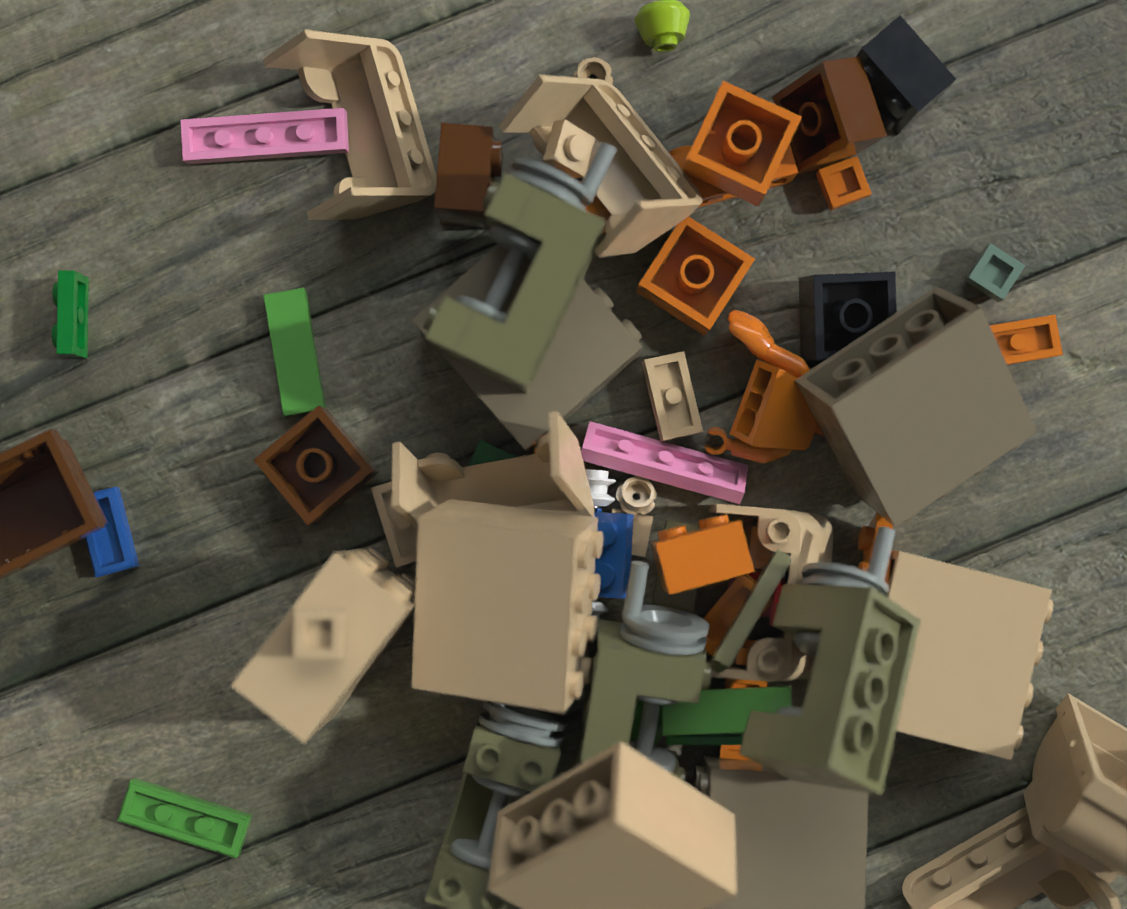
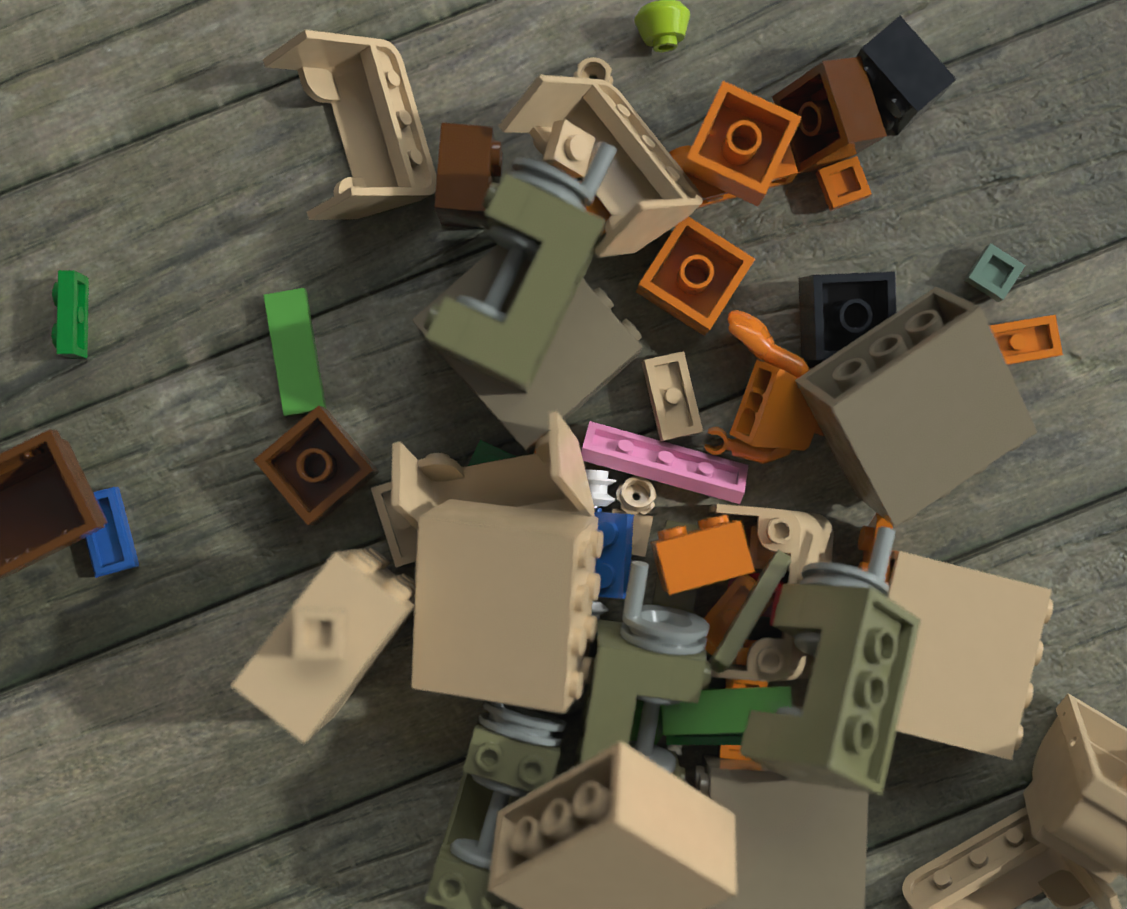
(184, 817): bright green tile -> none
(264, 136): bright pink plate -> none

